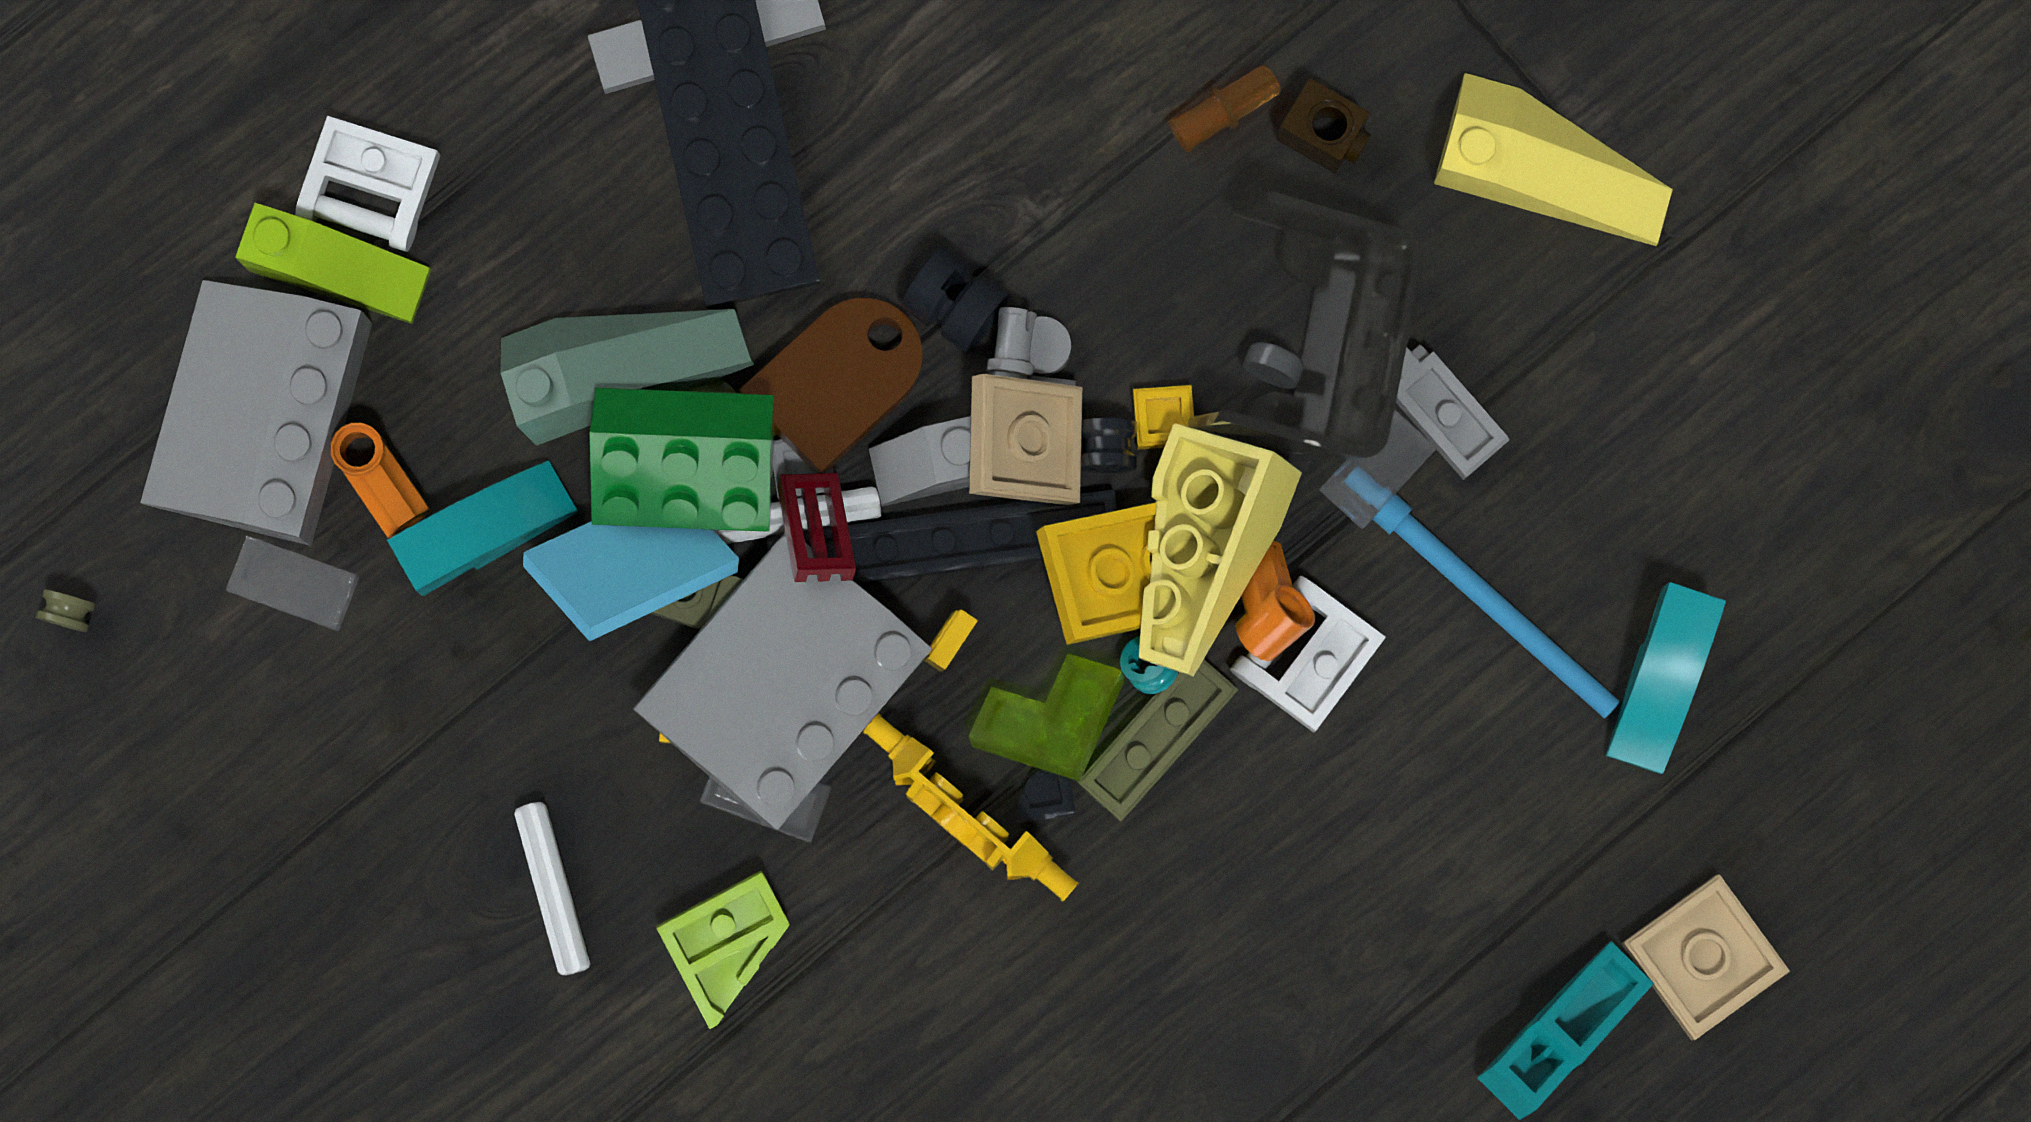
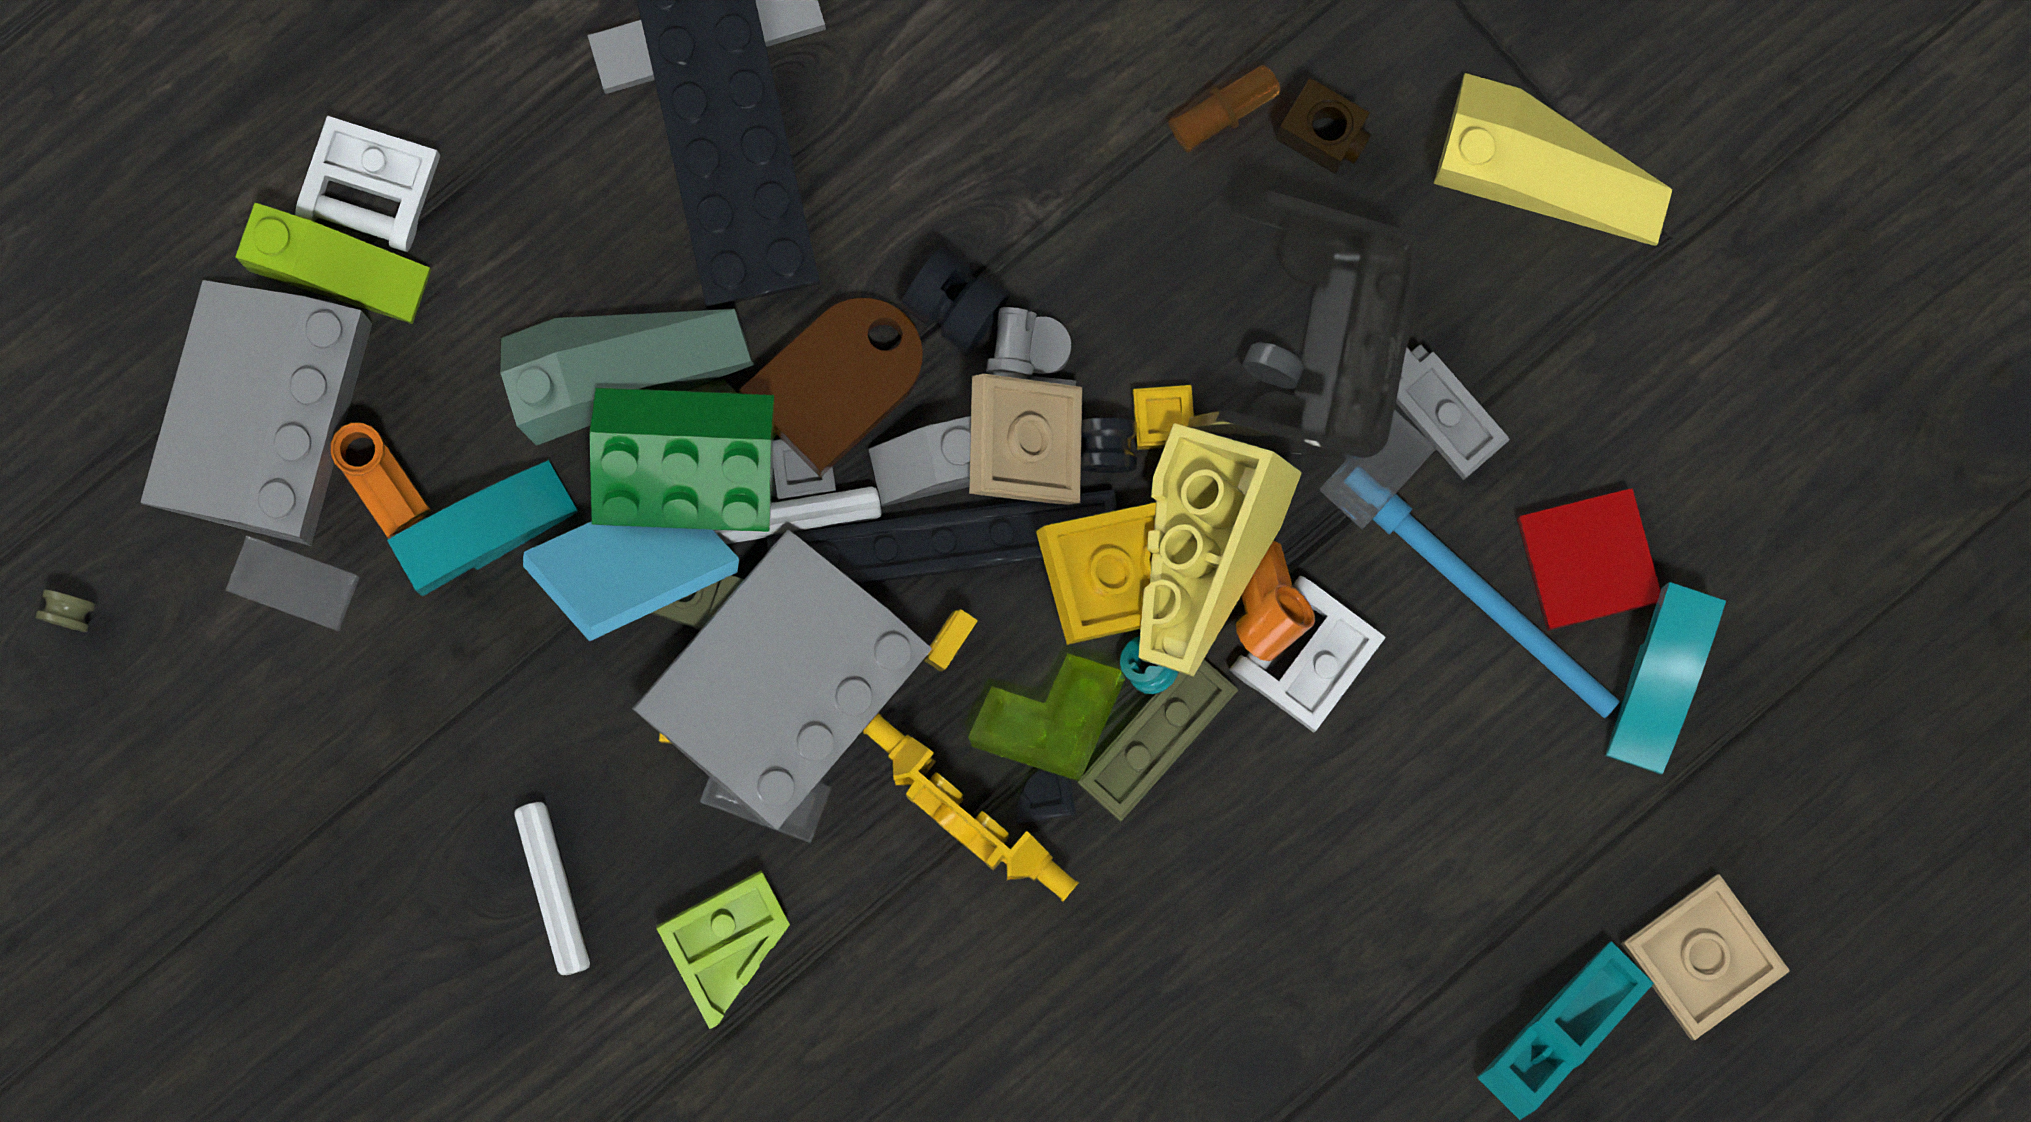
(820, 563): dark red tile -> none
(1589, 559): none -> red tile

